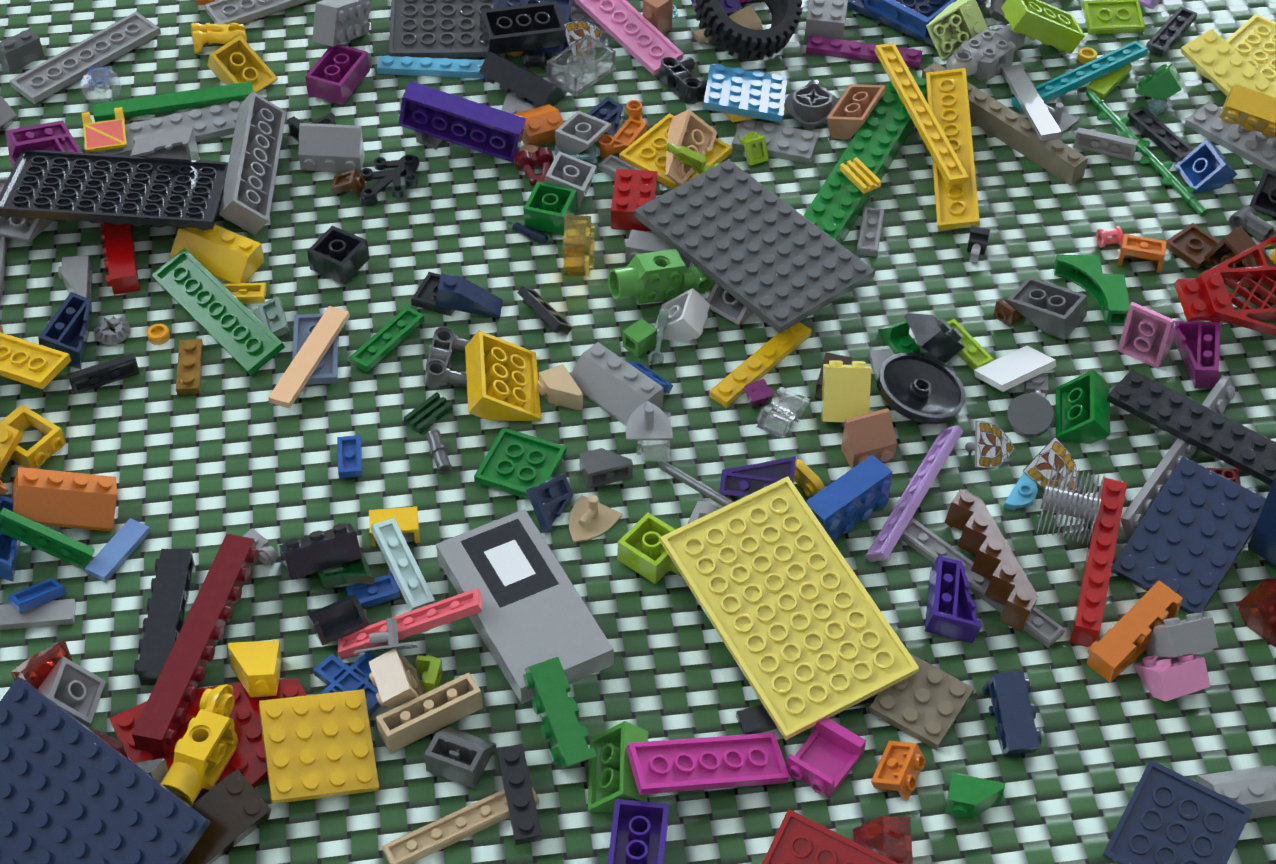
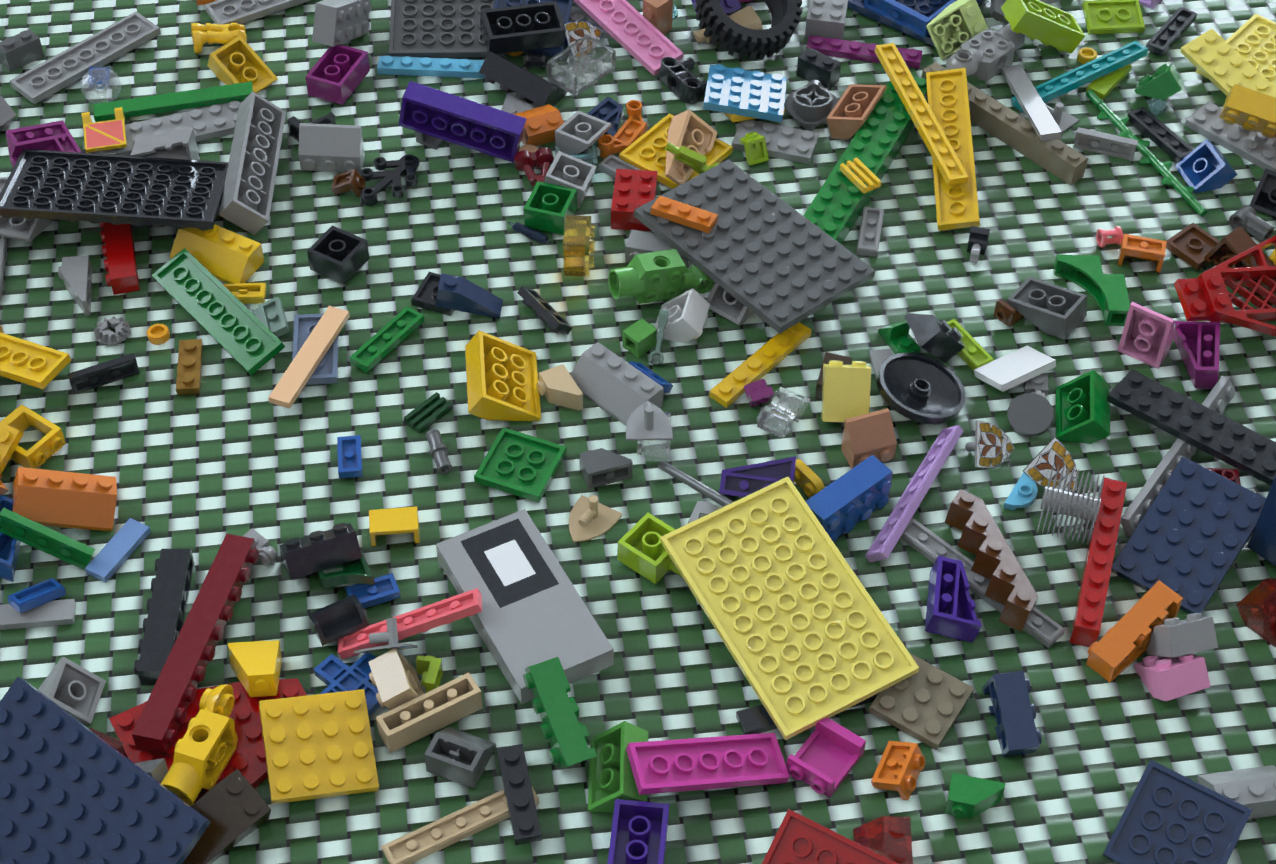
(41, 664): clear red slope -> none
(69, 328): dark blue wedge -> none
(402, 564): light aqua plate -> none
(439, 358): dark grey piece -> none
(549, 500): dark blue wing -> none
(684, 214): none -> orange plate
(818, 66): none -> black brick

